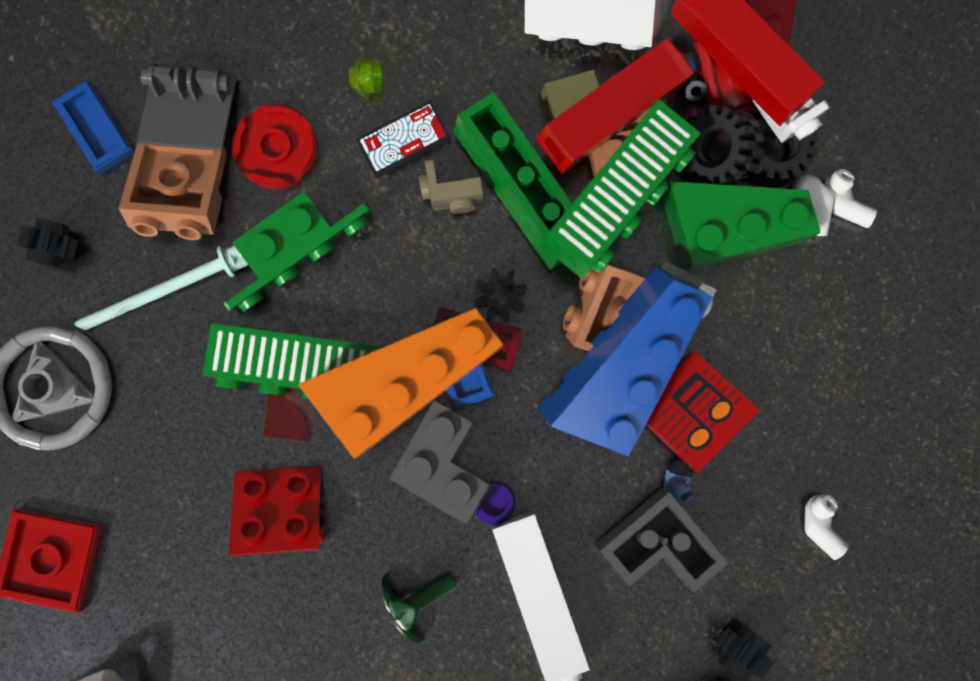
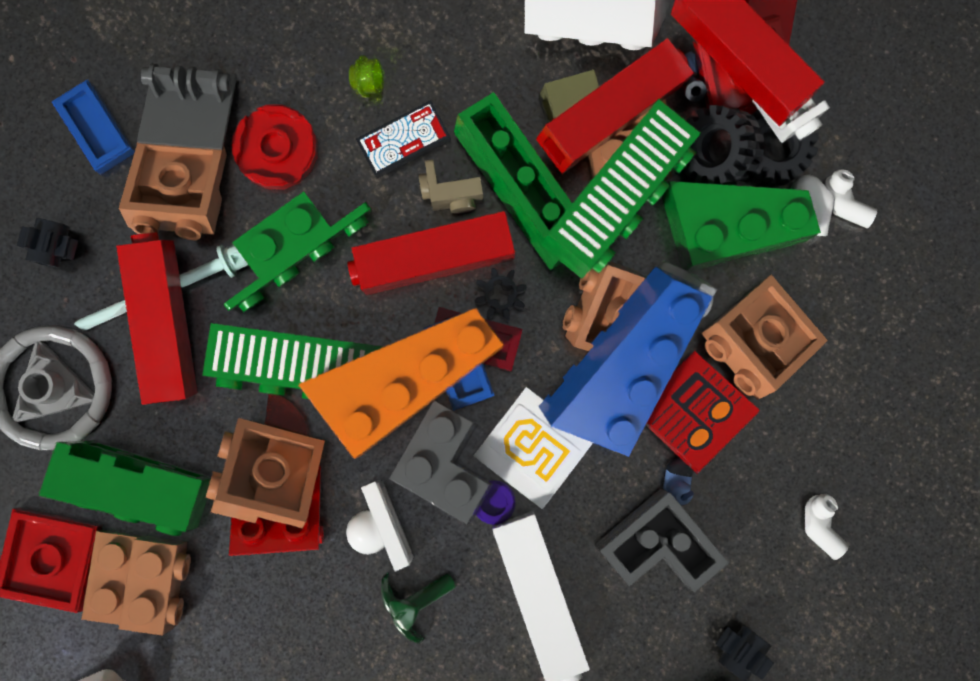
(126, 485): none -> green wedge
(136, 582): none -> nougat plate
(156, 319): none -> red brick
(265, 474): none -> nougat plate
(379, 527): none -> white tile
(431, 253): none -> red brick
(530, 451): none -> white tile
(763, 339): none -> nougat plate

